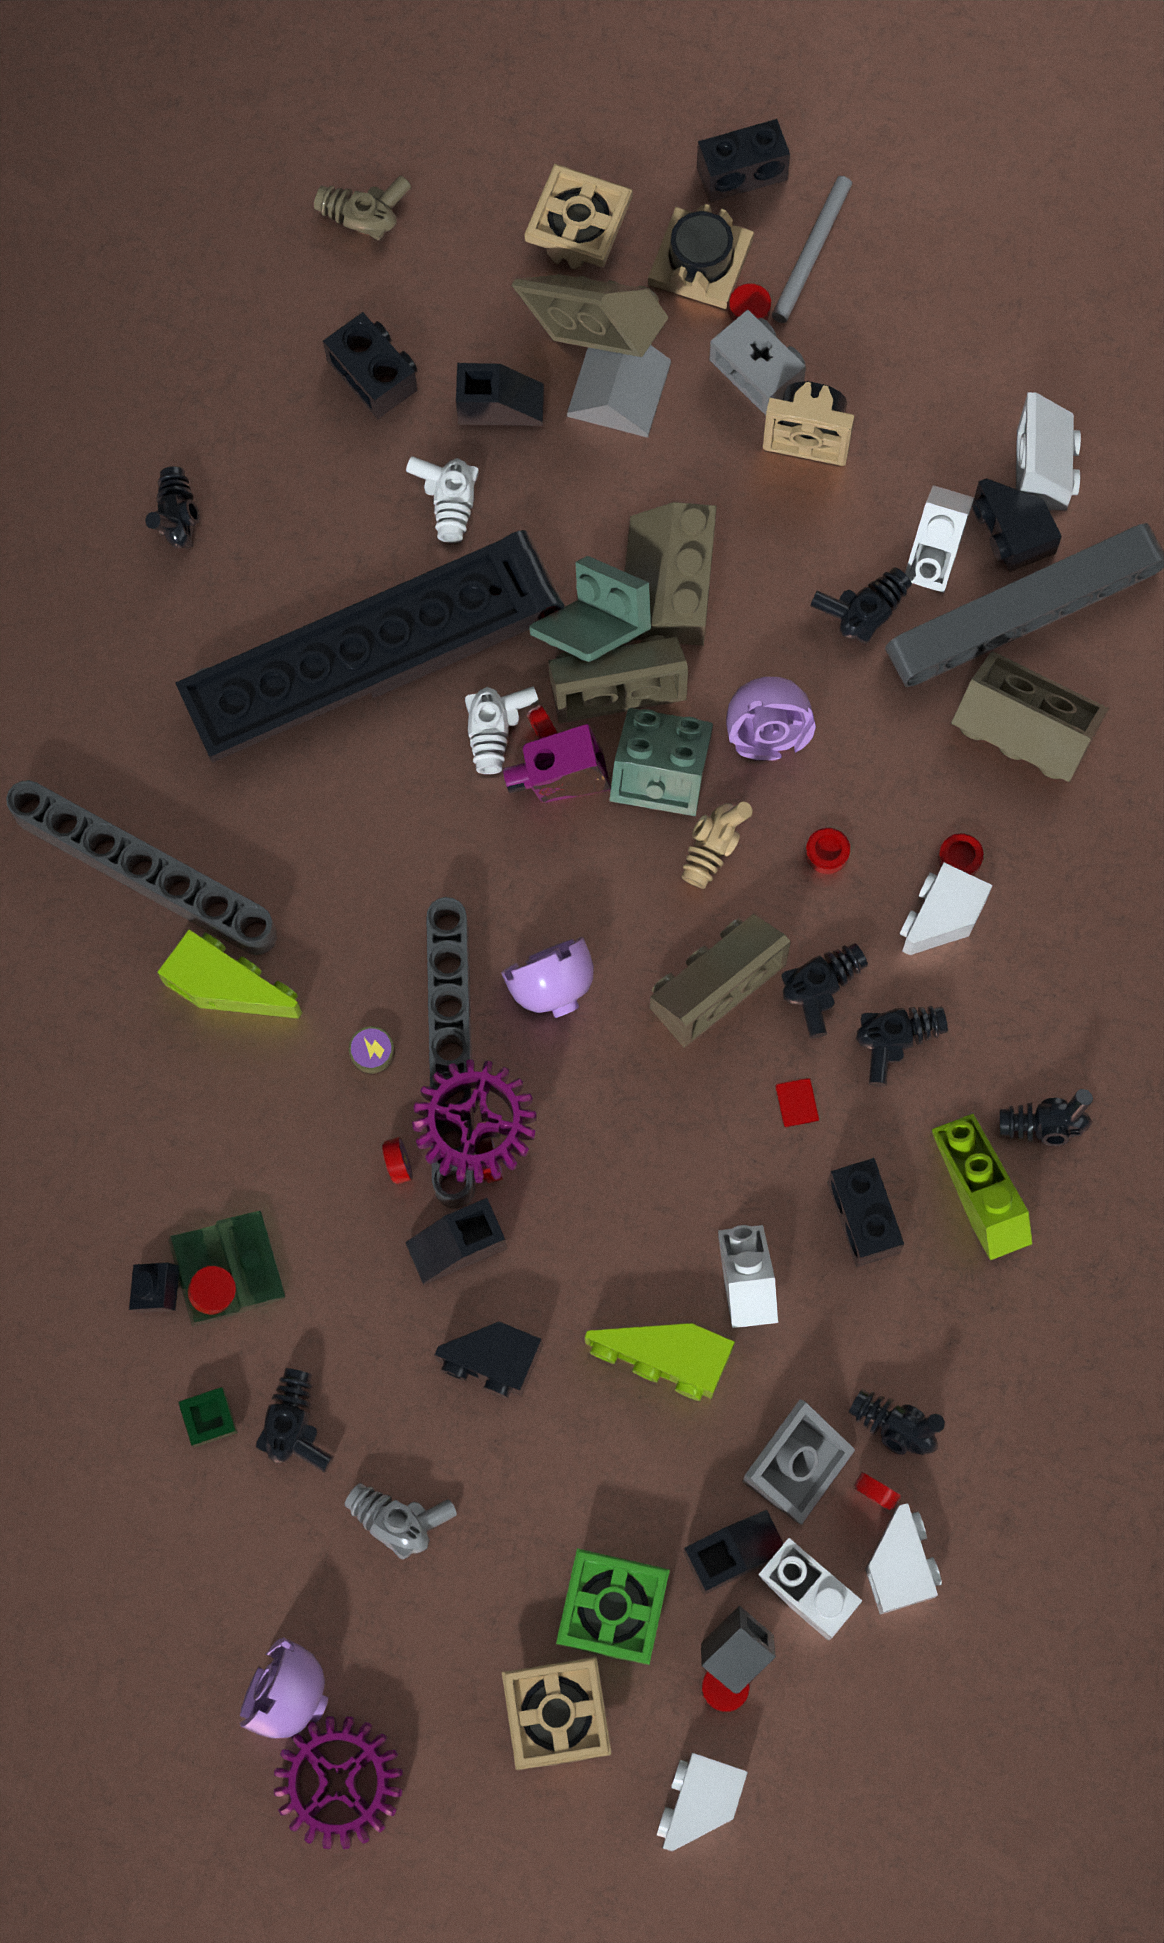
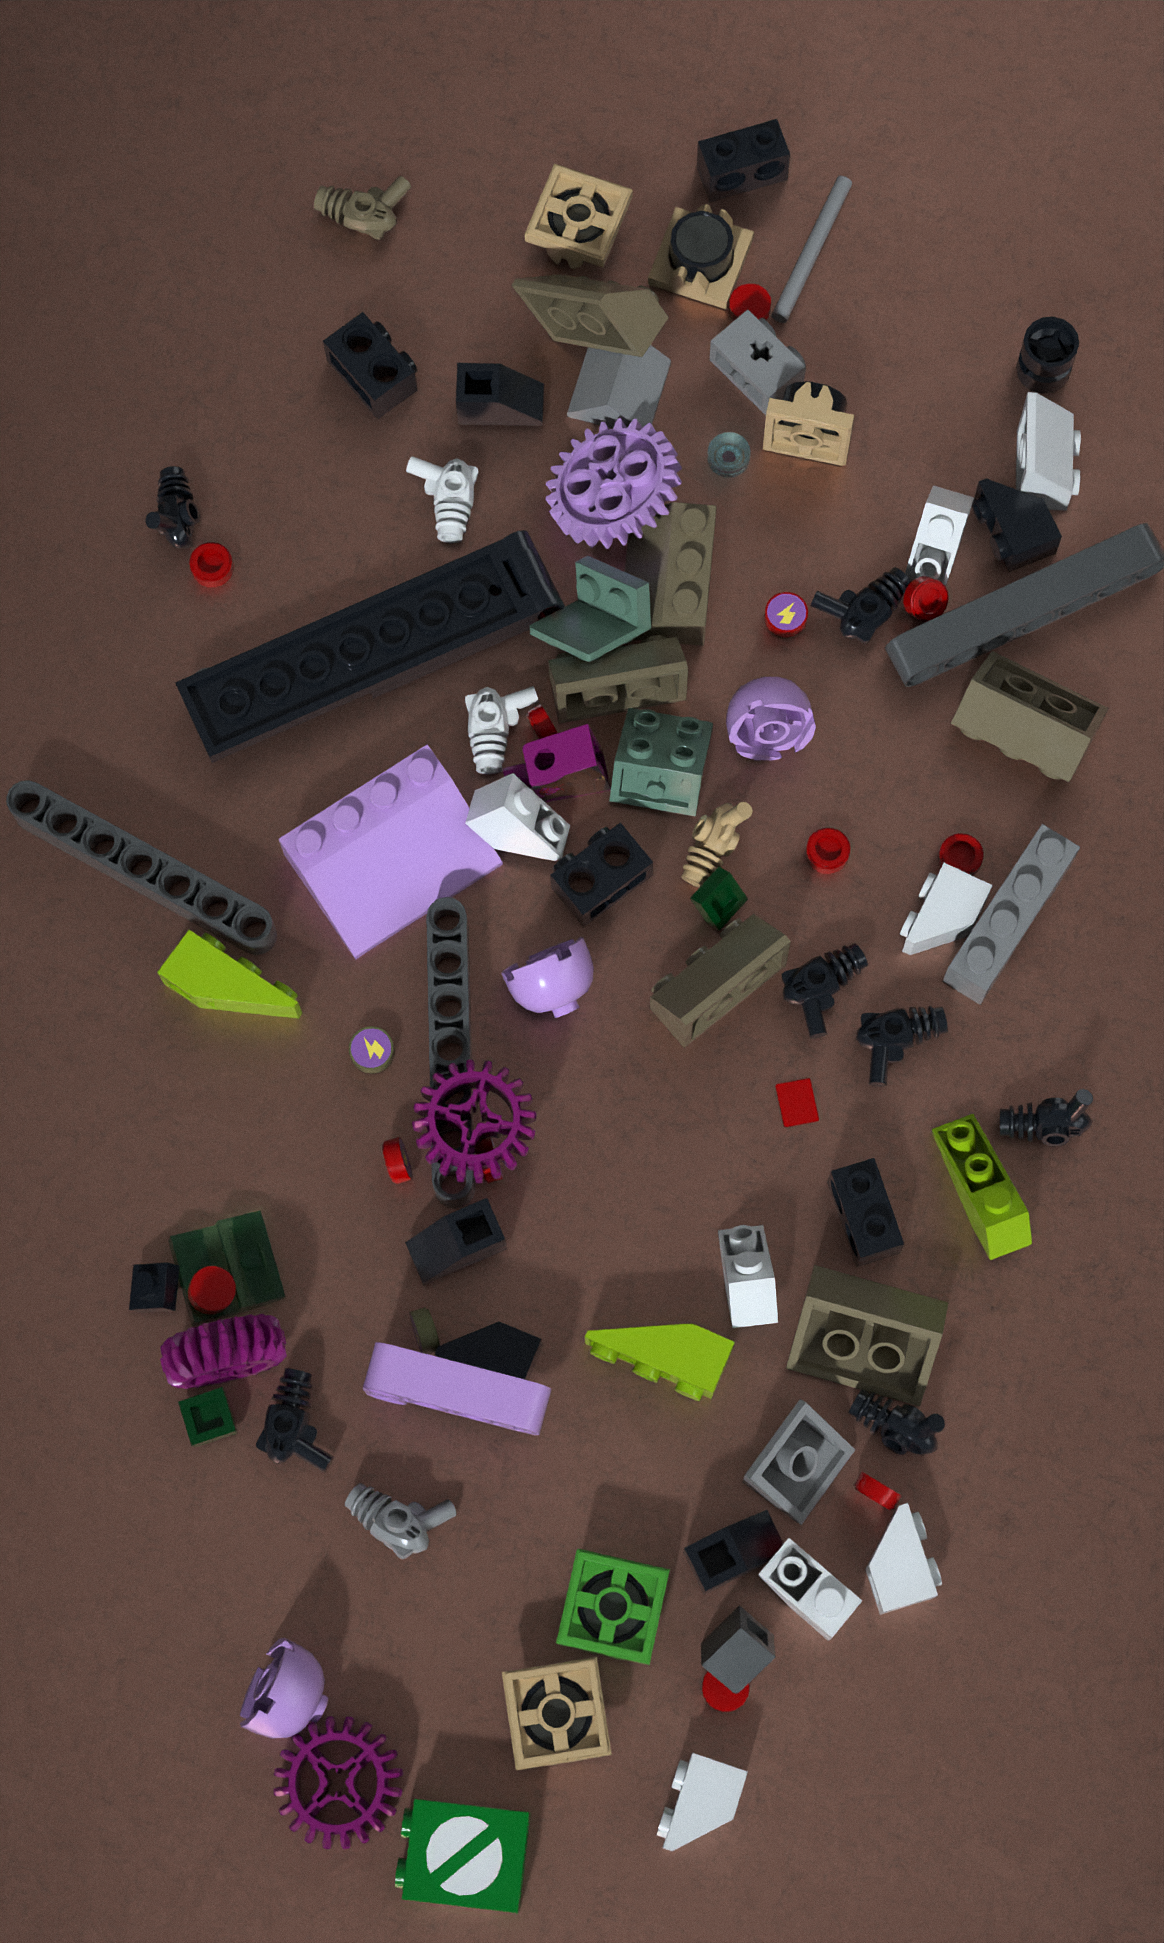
(211, 564): none -> red tile
(223, 1351): none -> magenta gear
(389, 851): none -> lavender slope
(424, 1330): none -> olive tile
(455, 1388): none -> lavender beam
(463, 1855): none -> green brick
(517, 820): none -> white slope
(609, 881): none -> black brick
(613, 483): none -> lavender gear
(719, 898): none -> dark green plate
(728, 454): none -> clear light blue tile
(786, 614): none -> tile
(867, 1335): none -> dark tan slope
(925, 598): none -> red tile
(1010, 914): none -> light grey arch
(1047, 354): none -> black wheel

